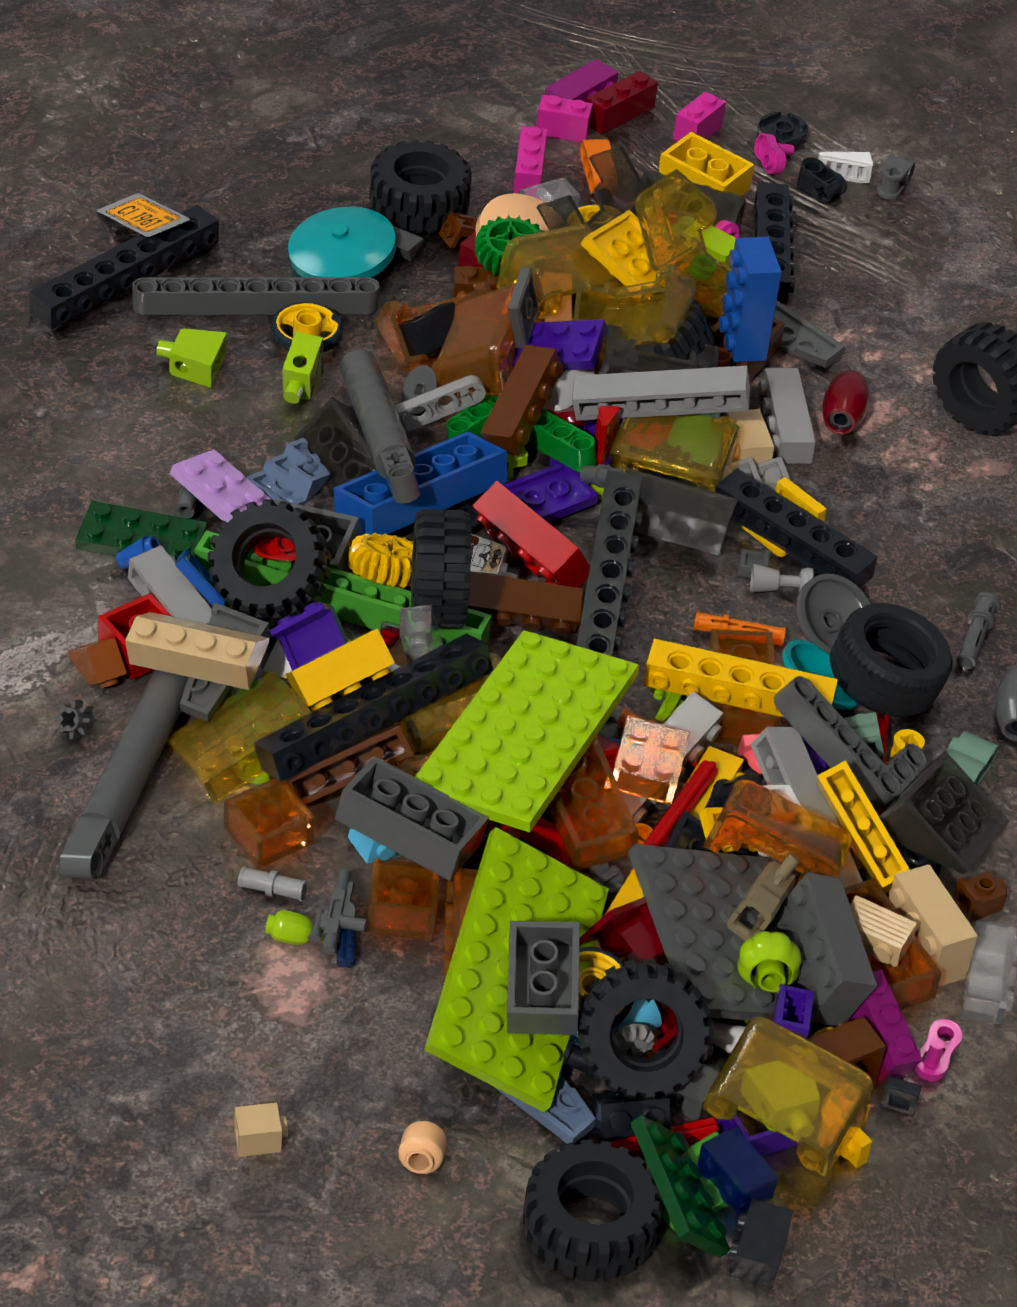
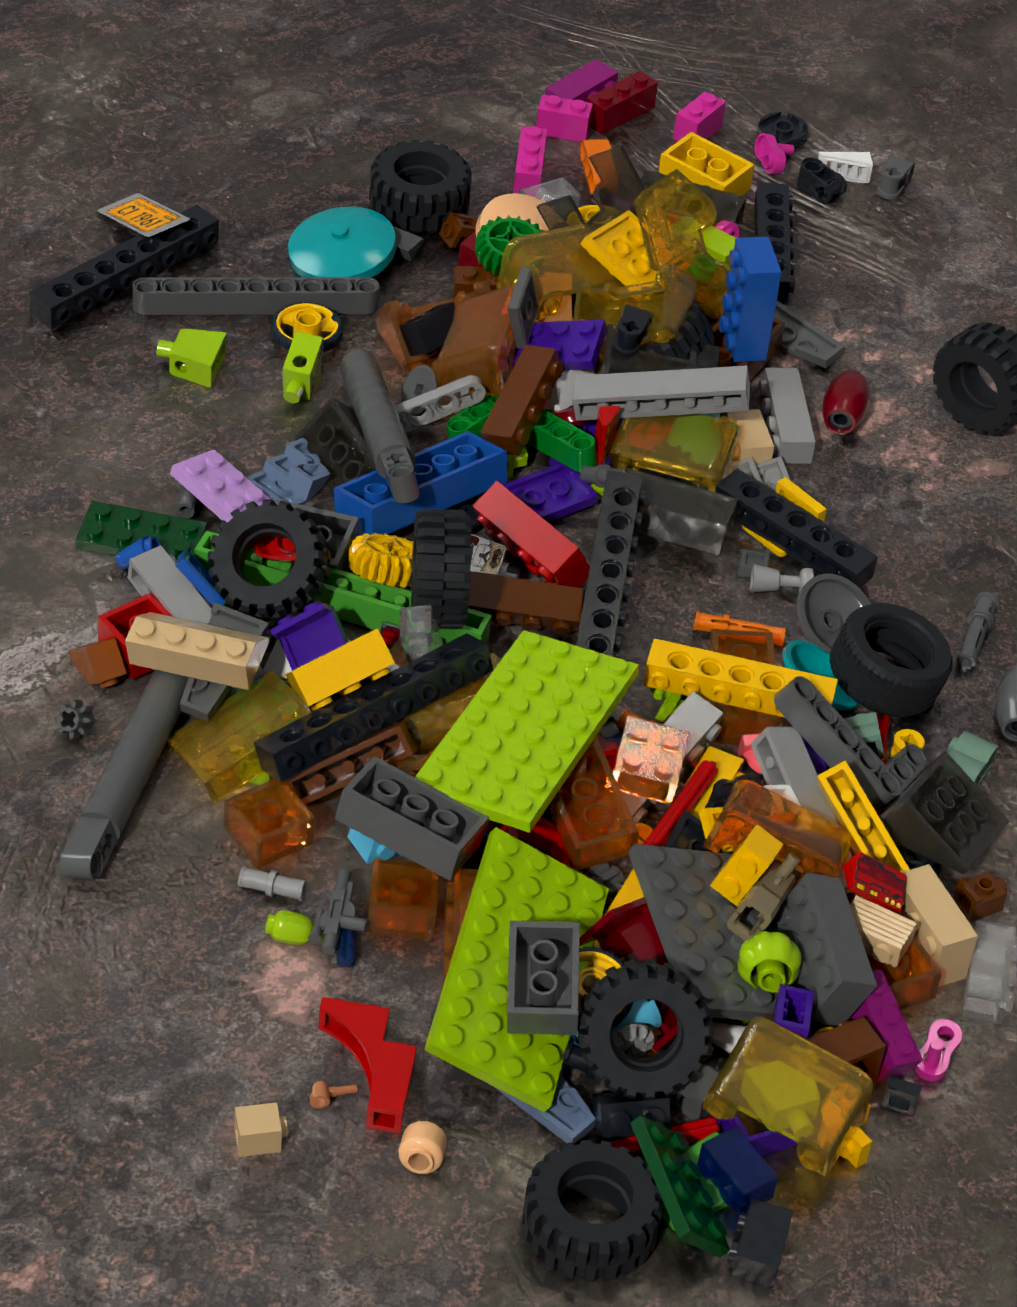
(322, 1092): none -> nougat hand
(385, 1063): none -> red arch
(631, 330): none -> black piece
(746, 864): none -> yellow brick
(875, 881): none -> slope

